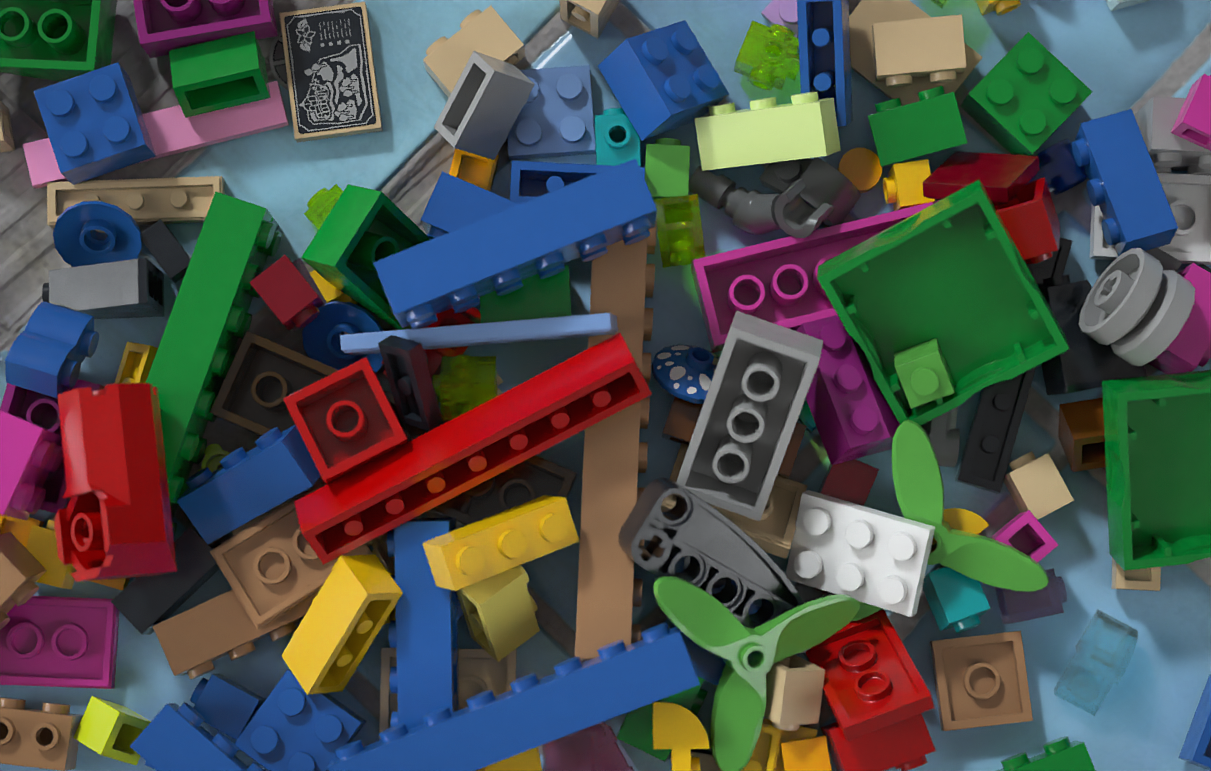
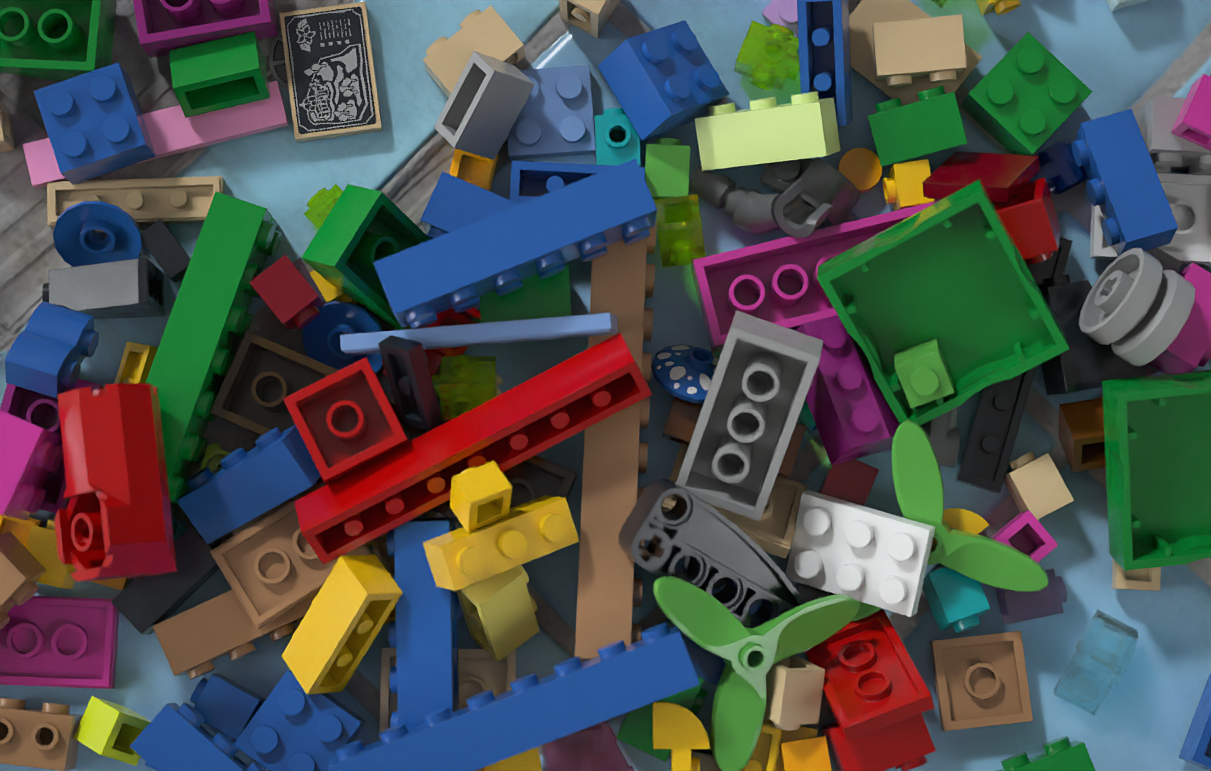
(480, 496): none -> yellow plate

